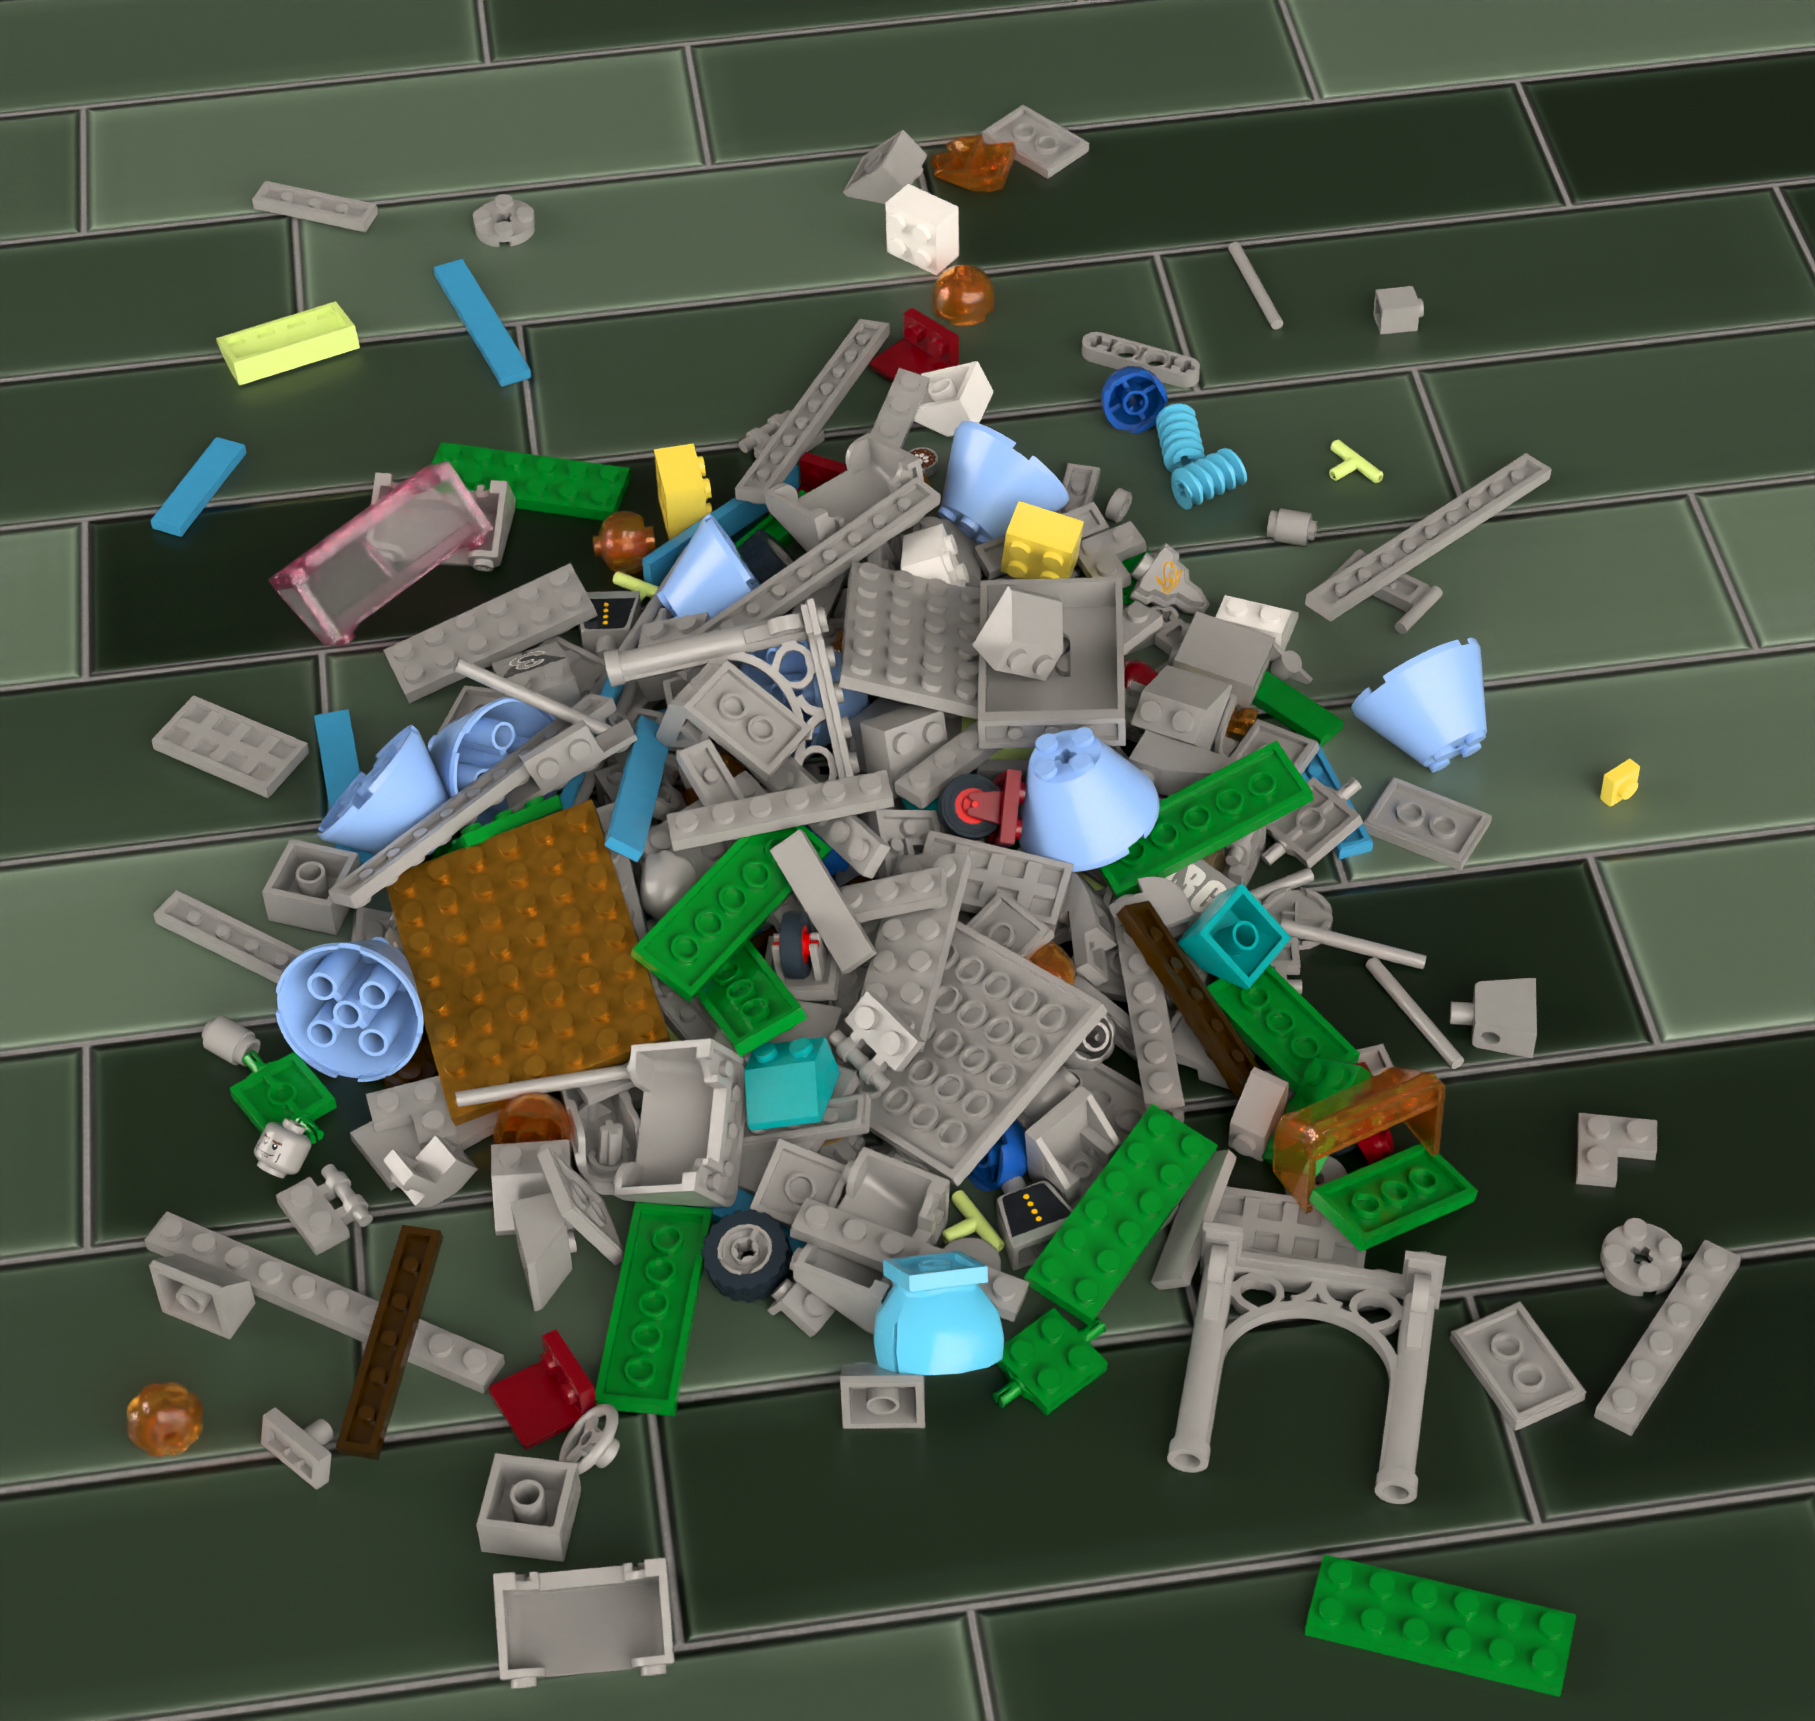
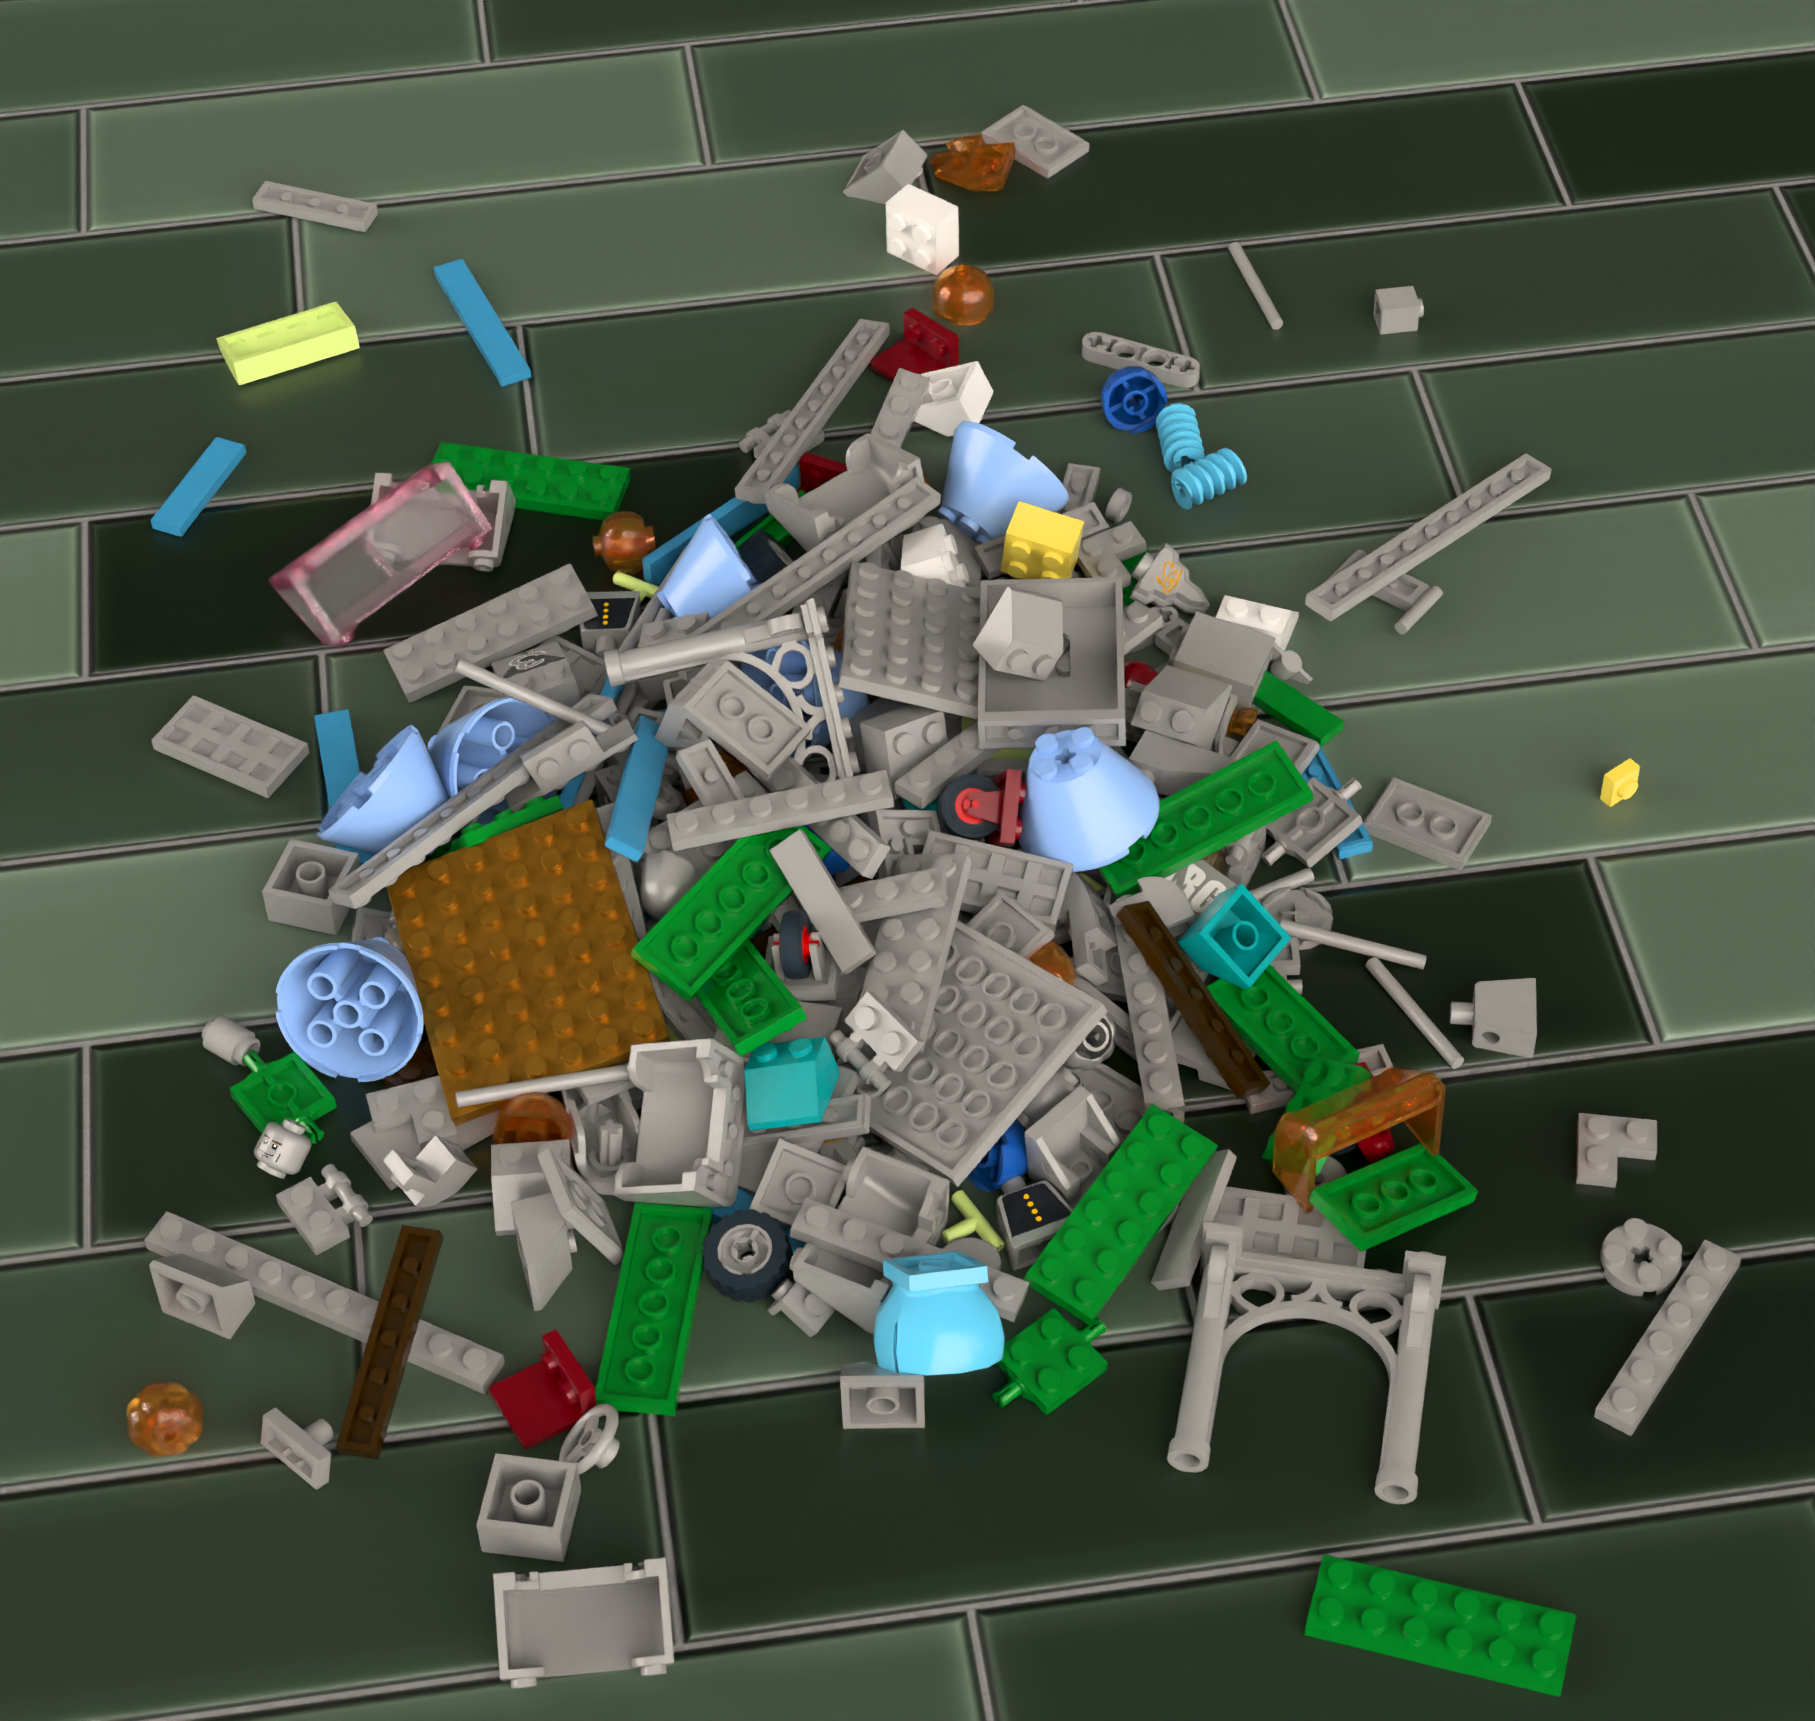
(225, 936): light grey plate -> none
(504, 221): light grey plate -> none
(681, 487): light yellow brick -> none
(928, 459): tile -> none
(1257, 1113): light grey slope -> none
(1291, 527): light grey brick -> none
(1352, 462): yellowish green piece -> none
(1430, 704): light blue cone -> none
(1517, 1366): light grey tile -> none

